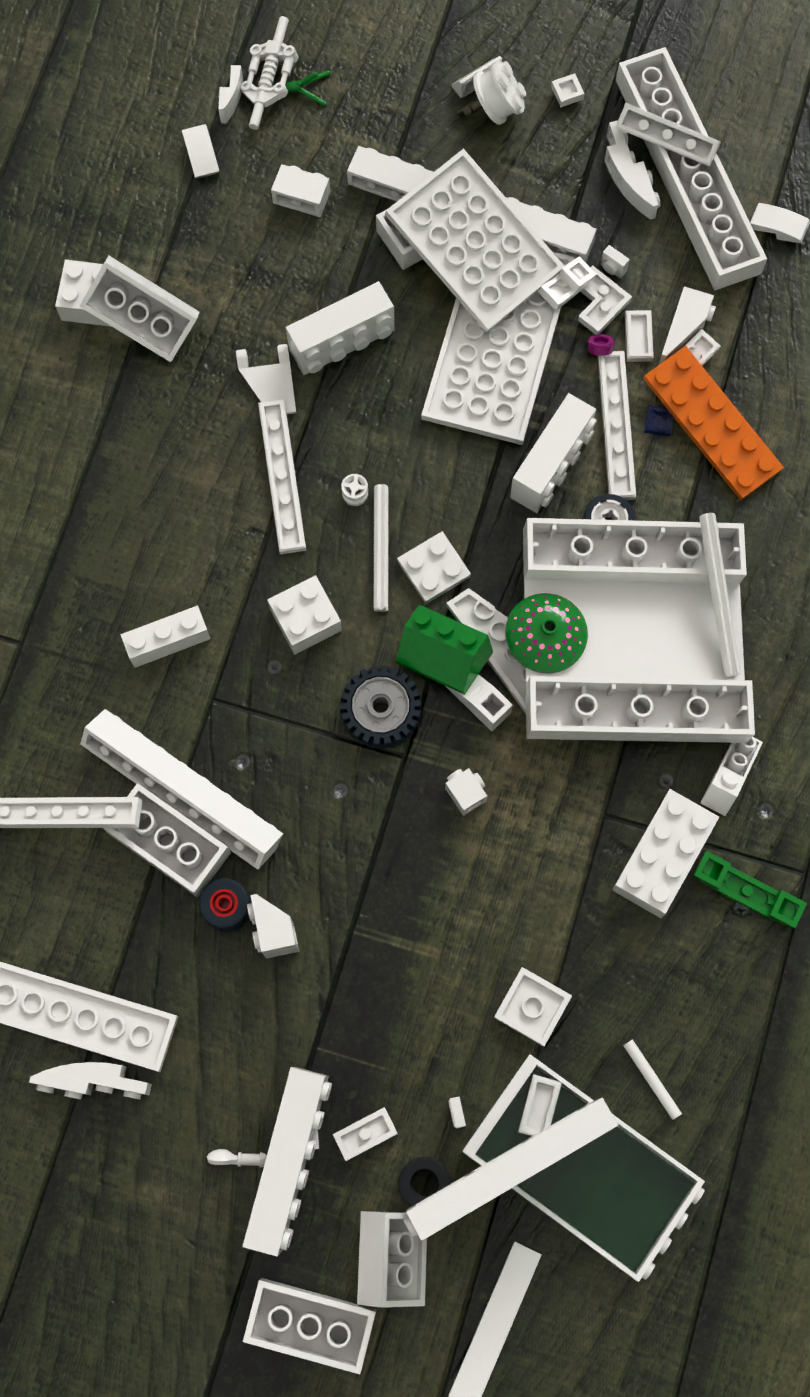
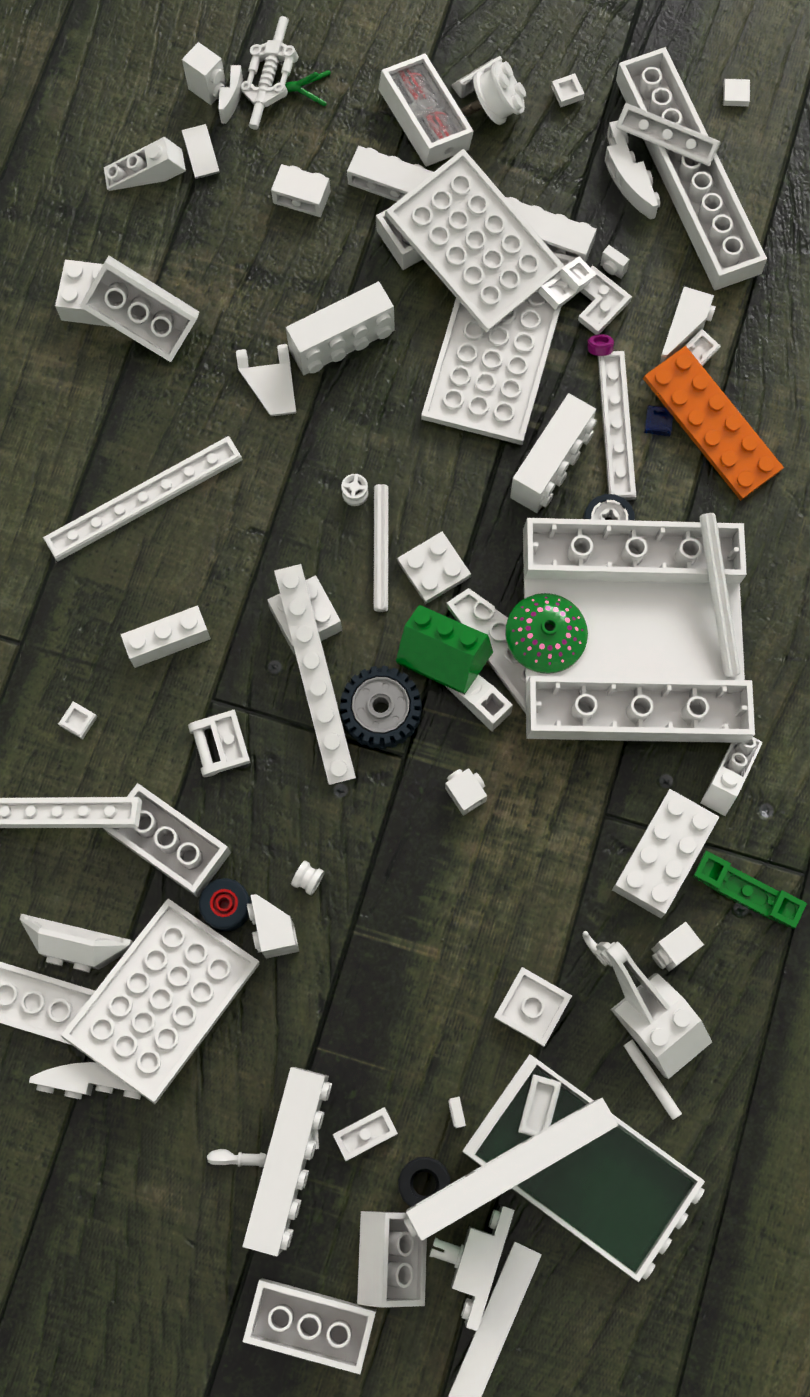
(73, 944): none -> white wedge
(77, 720): none -> white tile
(142, 498): none -> white tile
(146, 166): none -> white slope
(160, 1000): none -> white plate
(181, 788): white brick -> none
(204, 73): none -> white brick
(227, 739): none -> white plate
(282, 476): white tile -> none
(307, 878): none -> white wheel
(315, 674): none -> white plate
(425, 109): none -> brick
(476, 1263): none -> white brick
(638, 336): white tile -> none
(653, 1012): none -> white slope
(676, 947): none -> white brick
(736, 92): none -> white tile
(783, 222): white slope -> none

